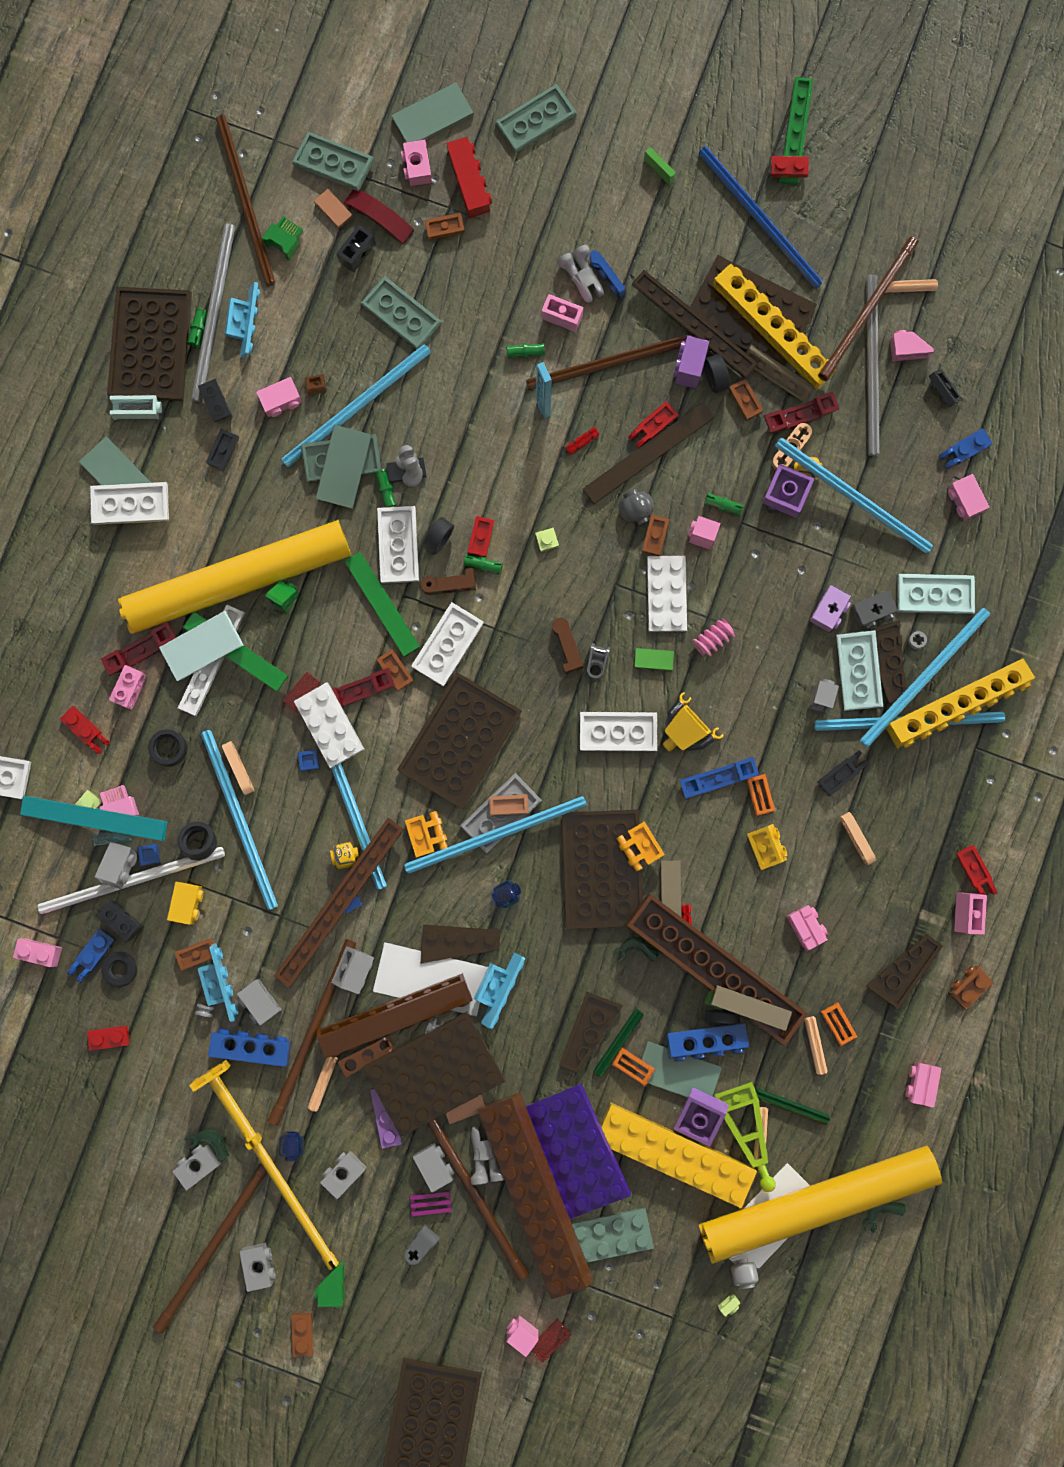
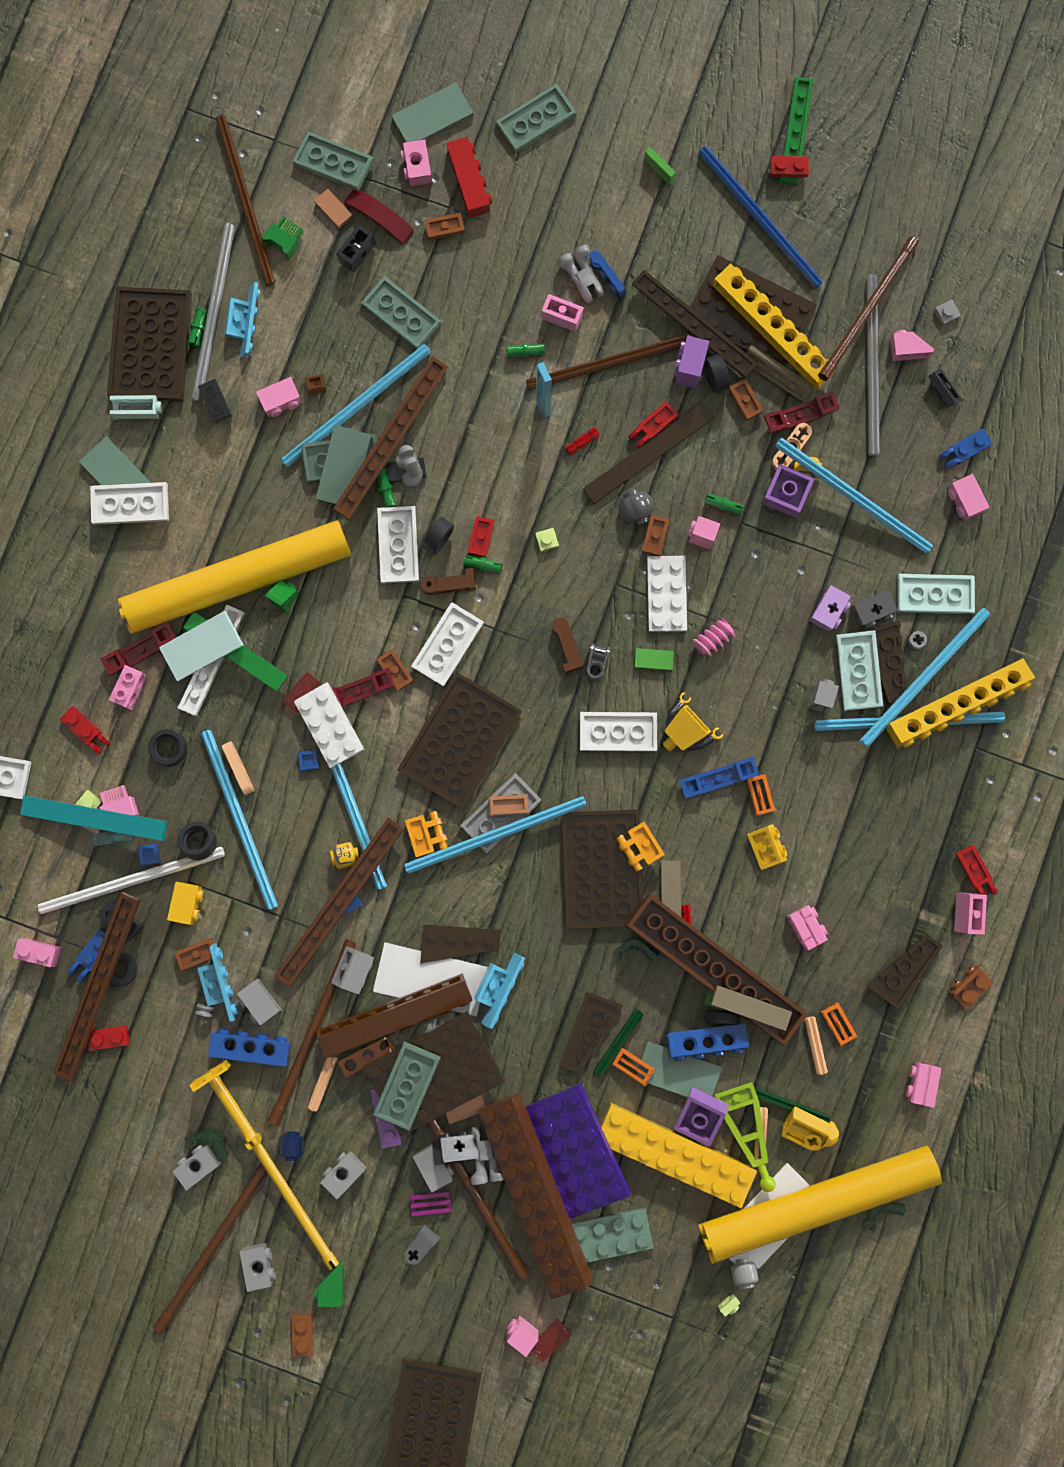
(97, 986): none -> reddish brown plate
(116, 865): light grey brick -> none
(222, 450): black plate -> none
(382, 604): green tile -> none
(390, 438): none -> reddish brown plate
(406, 1086): none -> sand green tile
(465, 1150): none -> brick
(506, 894): clear blue head -> none
(809, 1130): none -> yellow piece
(841, 774): black hinge -> none
(858, 838): light nougat beam -> none
(912, 286): light nougat axle -> none
(947, 312): none -> light grey plate

